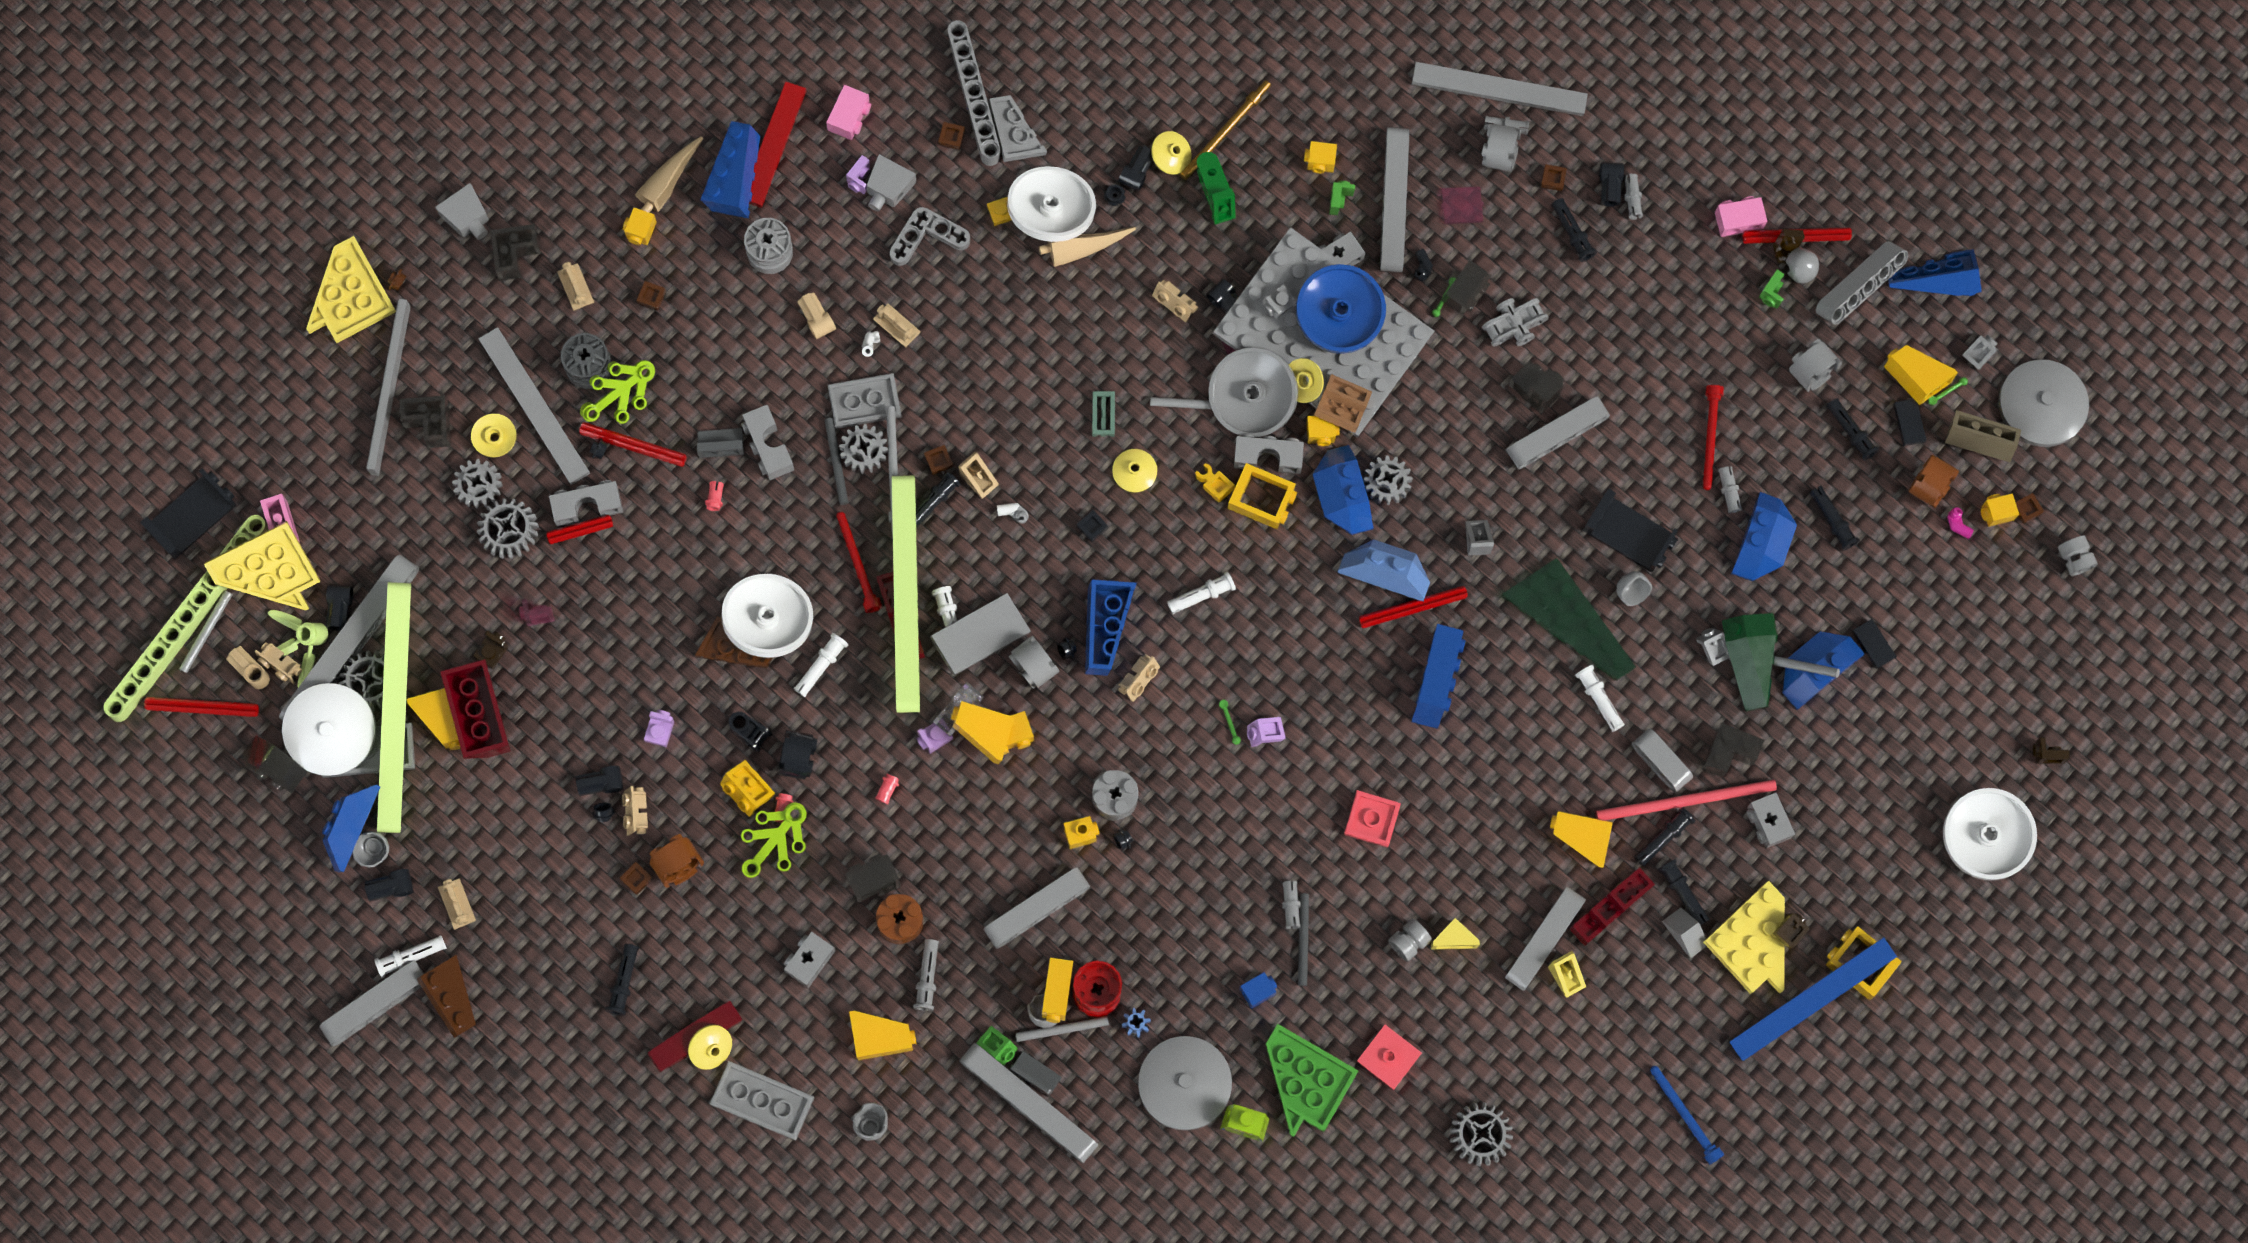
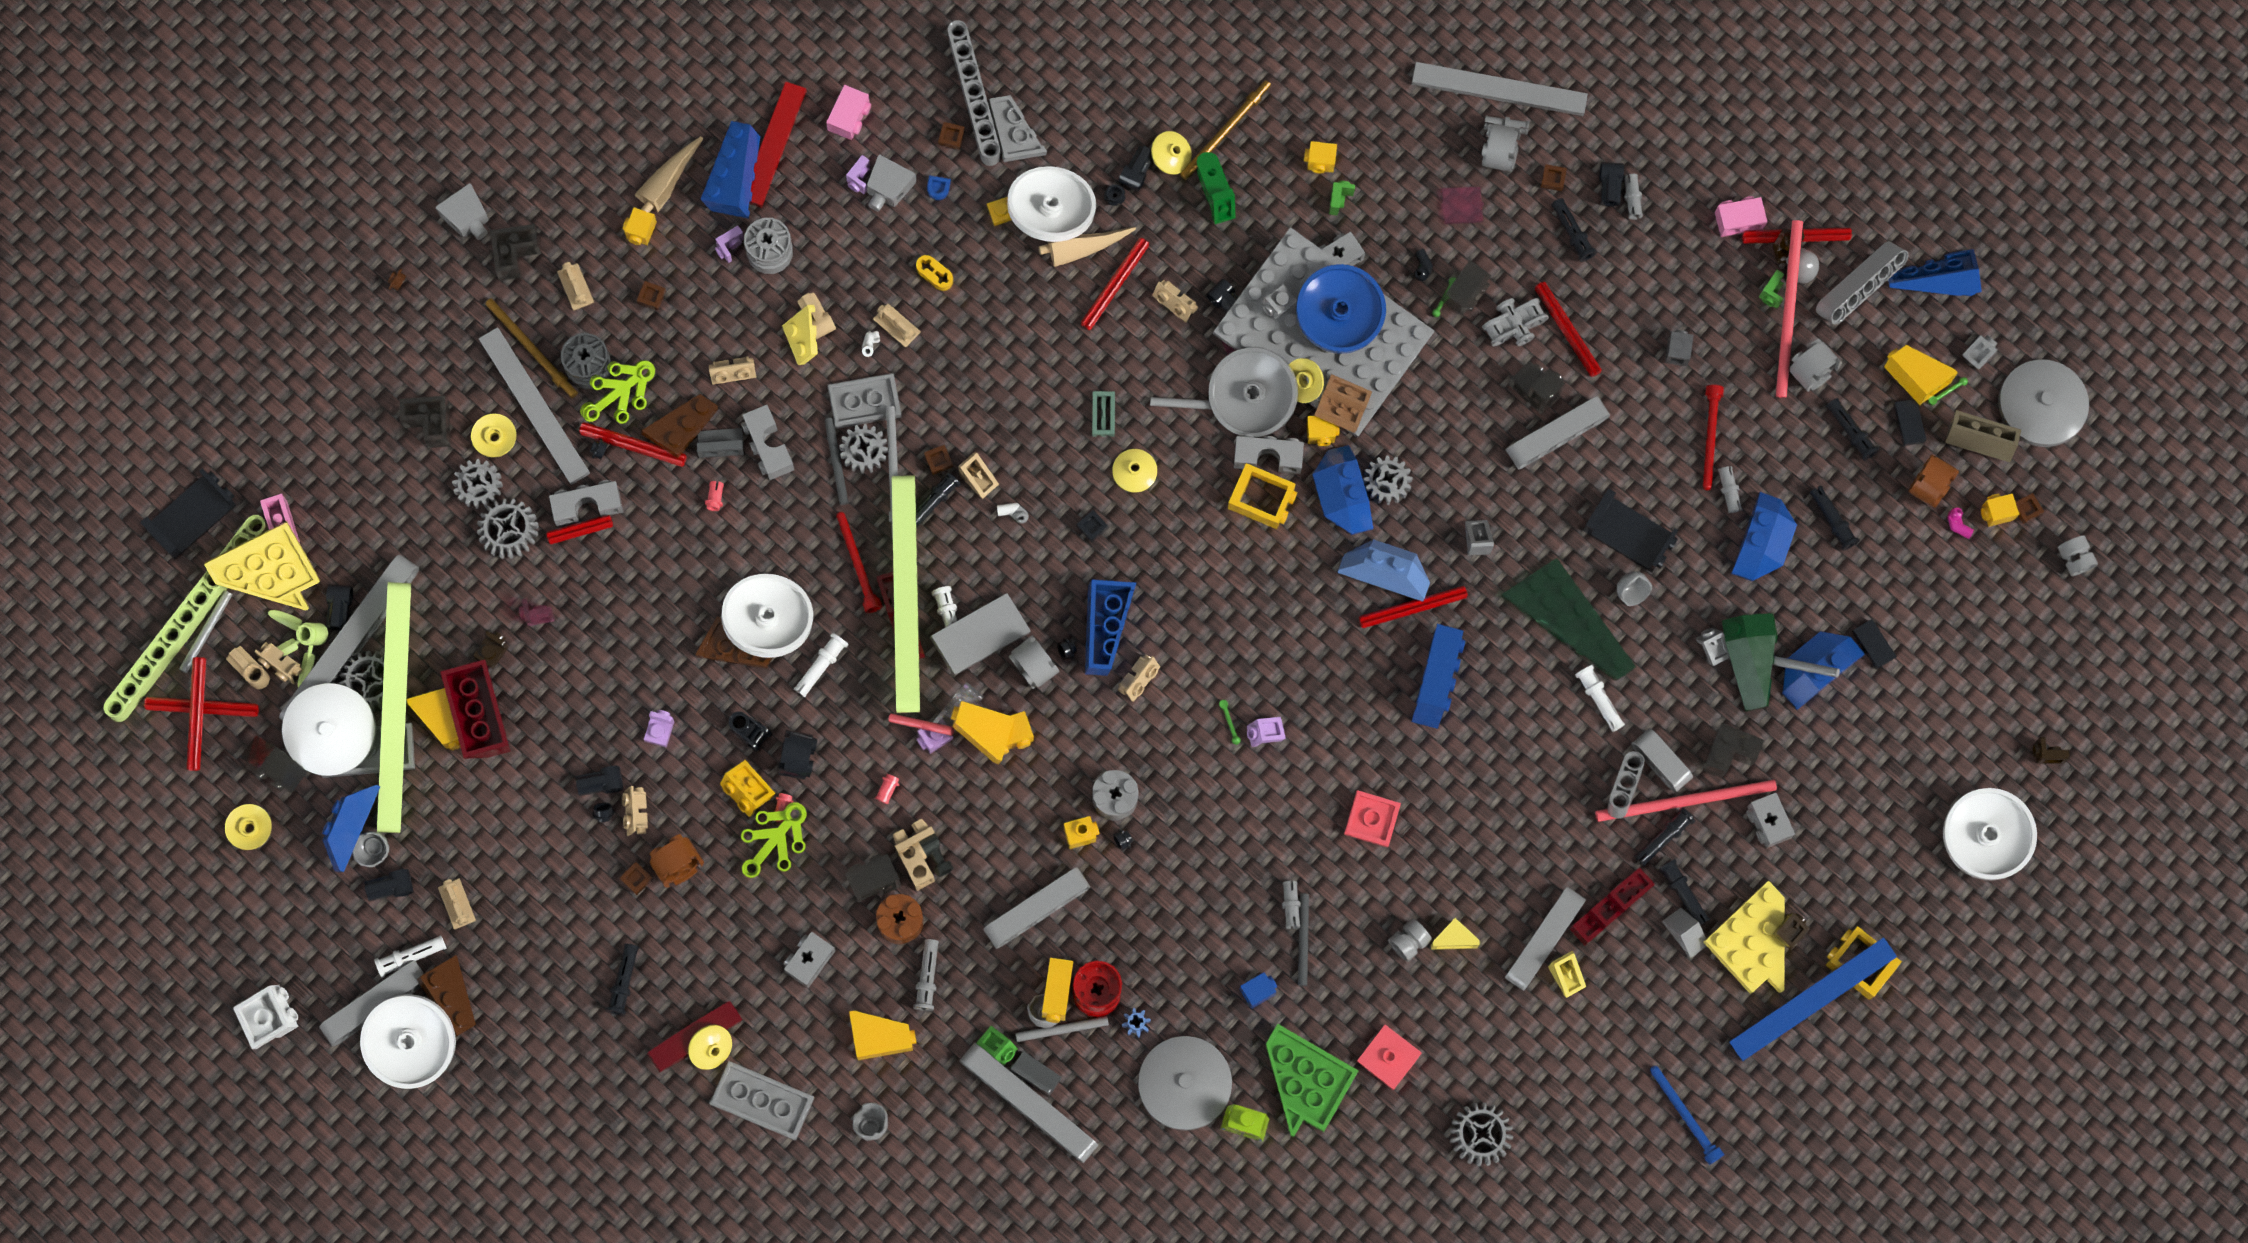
(196, 713): none -> red axle
(240, 819): none -> light yellow dish
(266, 1016): none -> white plate
(349, 294): light yellow wing -> none
(388, 387): light grey tile -> none
(407, 1041): none -> white dish
(559, 378): none -> pearl gold bar
(681, 425): none -> reddish brown wing
(730, 239): none -> lavender bracket
(741, 370): none -> tan hinge
(802, 335): none -> light yellow wing
(916, 849): none -> tan hips
(917, 723): none -> coral bar
(928, 227): light grey beam -> none
(937, 269): none -> yellow beam
(938, 187): none -> blue tile
(1115, 283): none -> red axle
(1211, 589): white pin -> none
(1216, 485): yellow plate -> none
(1394, 199): light grey beam -> none
(1568, 329): none -> red axle
(1584, 834): yellow slope -> none
(1625, 794): none -> light grey beam
(1679, 348): none -> flat silver brick
(1789, 309): none -> coral piece

